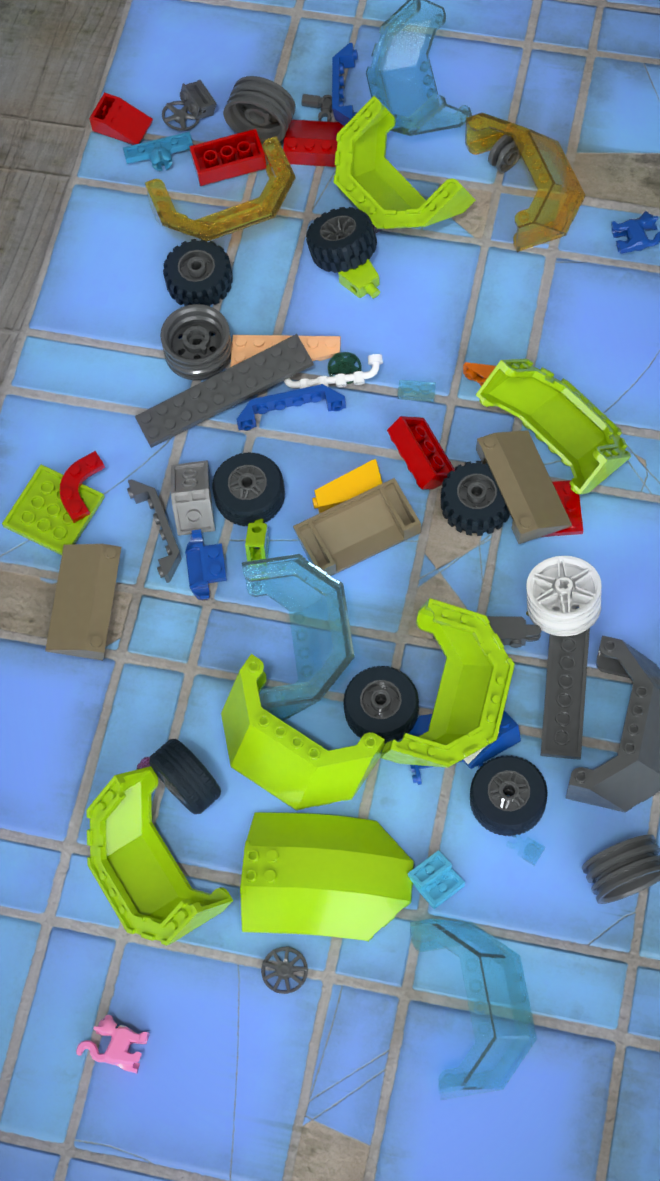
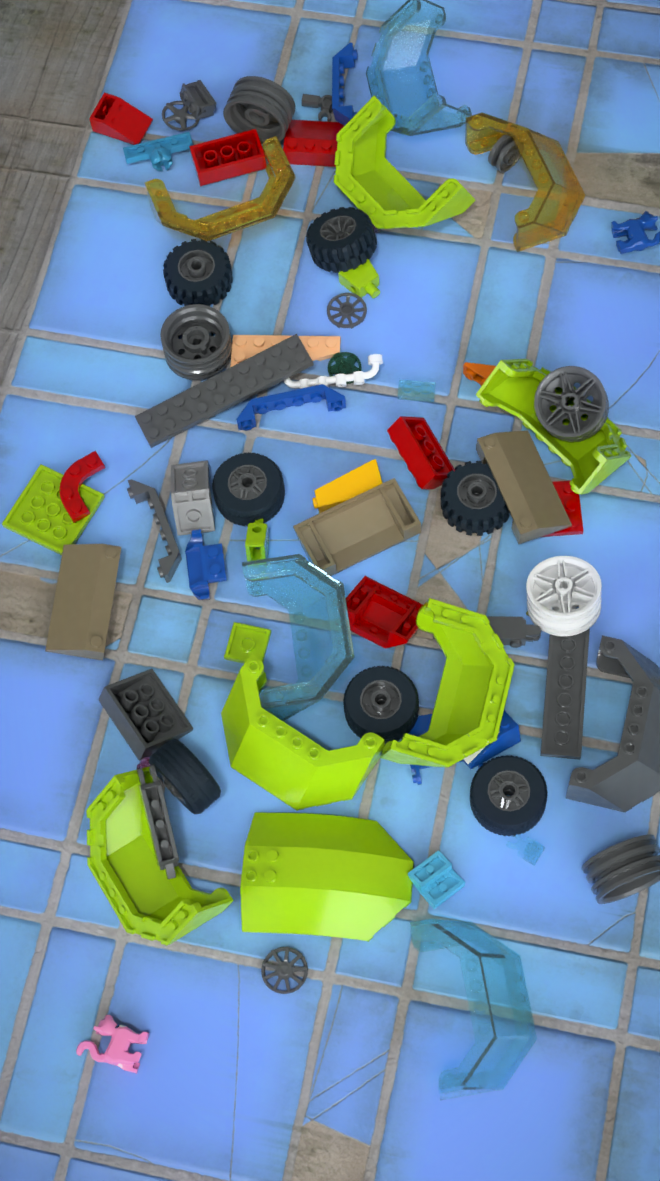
(144, 713): none -> dark grey slope
(158, 823): none -> dark grey hinge
(246, 641): none -> lime tile
(346, 311): none -> dark grey wheel
(381, 613): none -> red slope
(577, 429): none -> dark grey wheel

